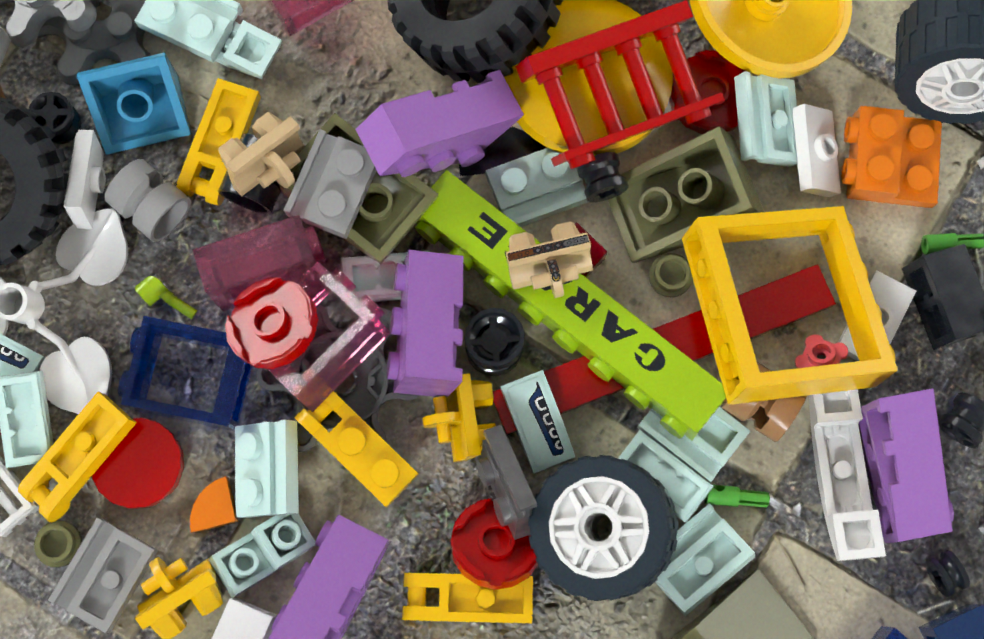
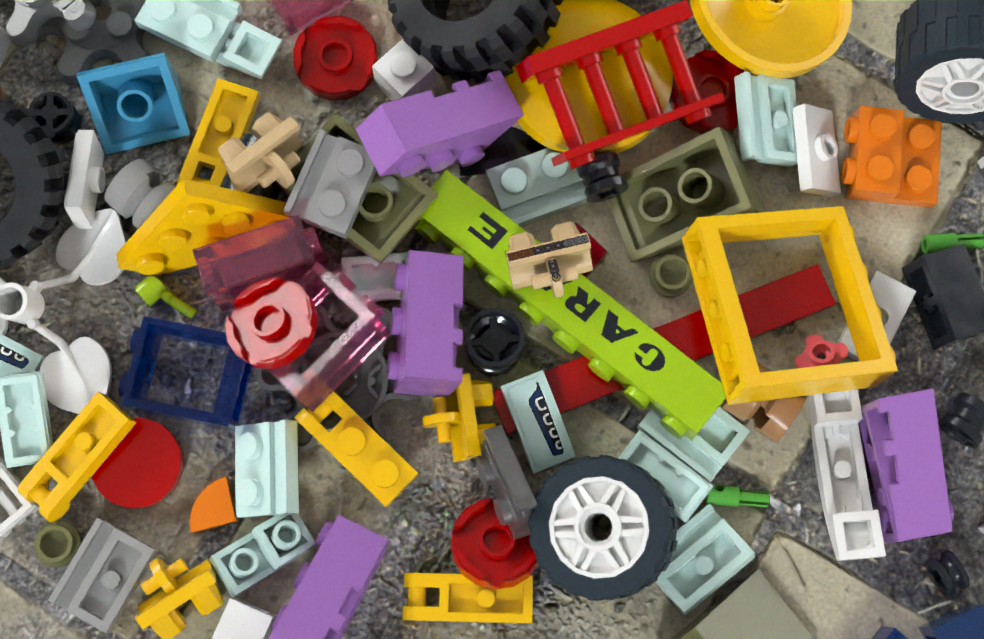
(190, 219): none -> yellow plate
(335, 58): none -> red tile
(403, 72): none -> white brick

